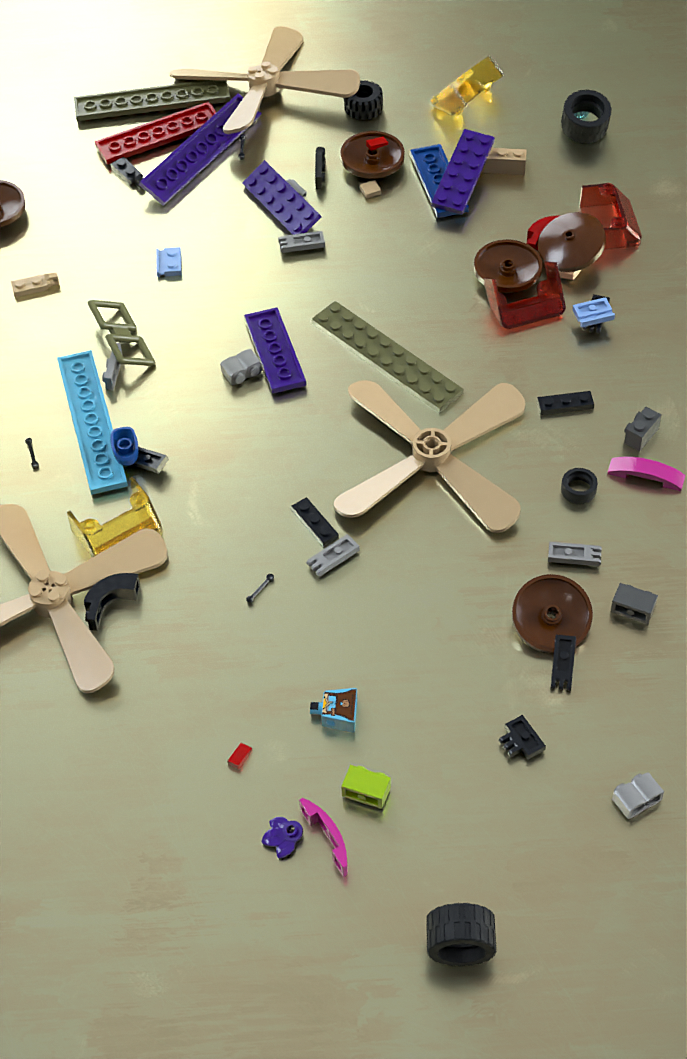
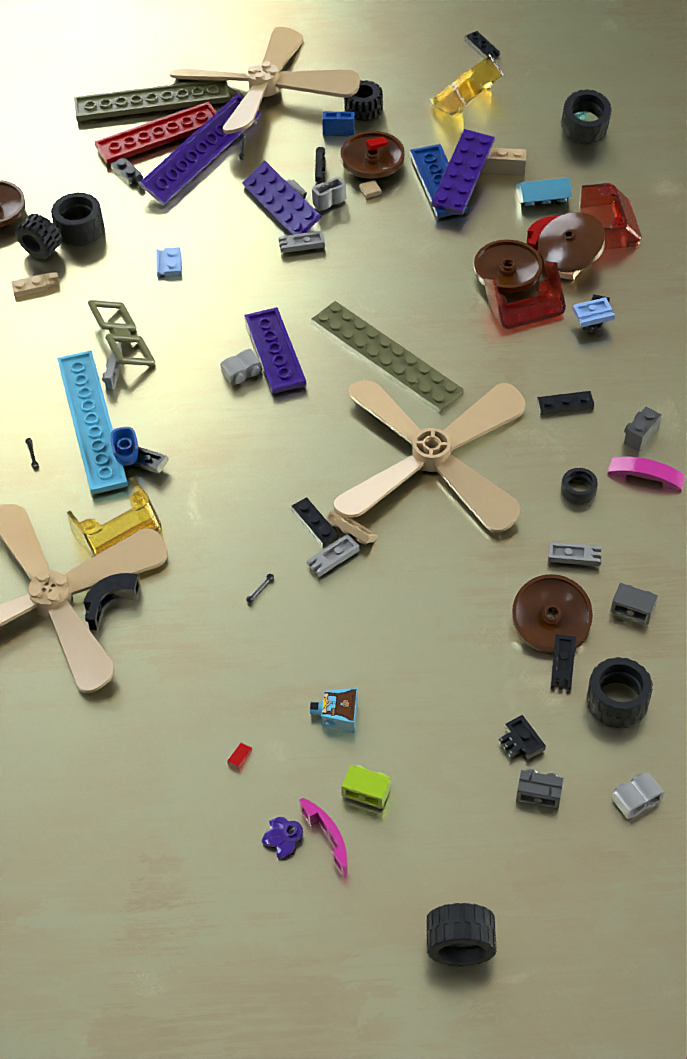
(38, 236): none -> black tyre
(75, 206): none -> black tyre
(329, 193): none -> light grey brick
(338, 123): none -> blue hinge
(351, 527): none -> tan hinge
(481, 45): none -> black hinge
(539, 788): none -> dark grey brick
(544, 191): none -> medium azure slope
(625, 672): none -> black tyre

